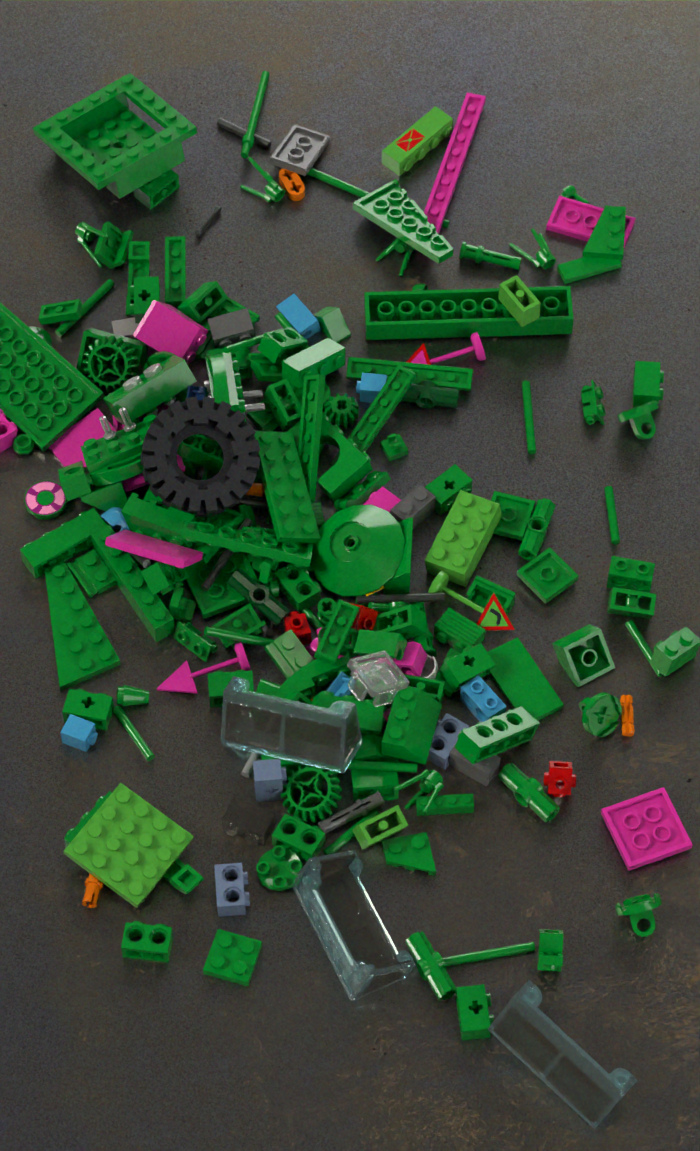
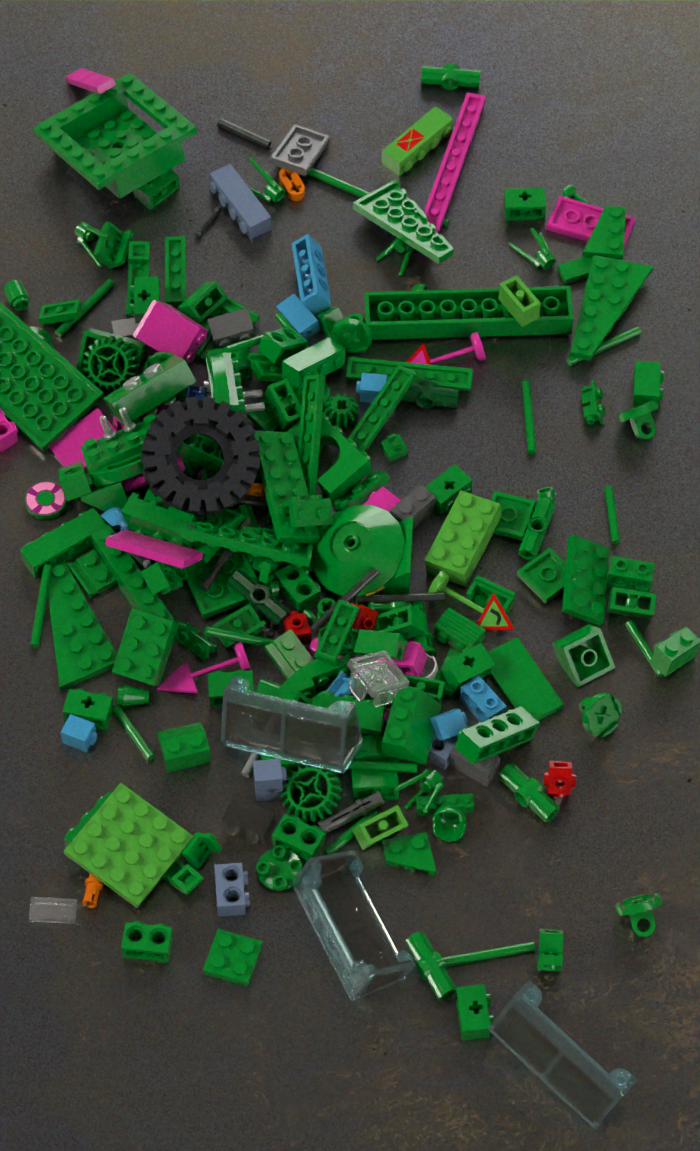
(16, 295): none -> green brick
(23, 444): green plate -> none
(41, 603): none -> green bar
(53, 910): none -> clear tile
(90, 80): none -> dark pink tile
(145, 647): none -> green brick
(180, 606): green bracket -> none
(184, 747): none -> green slope
(200, 848): none -> green bracket
(240, 201): none -> sand blue brick
(248, 139): green bar -> none
(309, 512): none -> green bracket
(311, 274): none -> dark azure brick
(352, 333): none -> green tile
(352, 593): none -> pearl dark grey bar
(449, 723): none -> dark azure brick
(449, 823): none -> green hair
(450, 76): none -> green piece
(481, 254): green pin -> none
(524, 203): none -> green brick
(547, 492): none -> green plate
(585, 580): none -> green plate
(605, 299): none -> green wing
(610, 343): none -> green bar
(627, 715): orange axle -> none
(646, 828): dark pink plate -> none

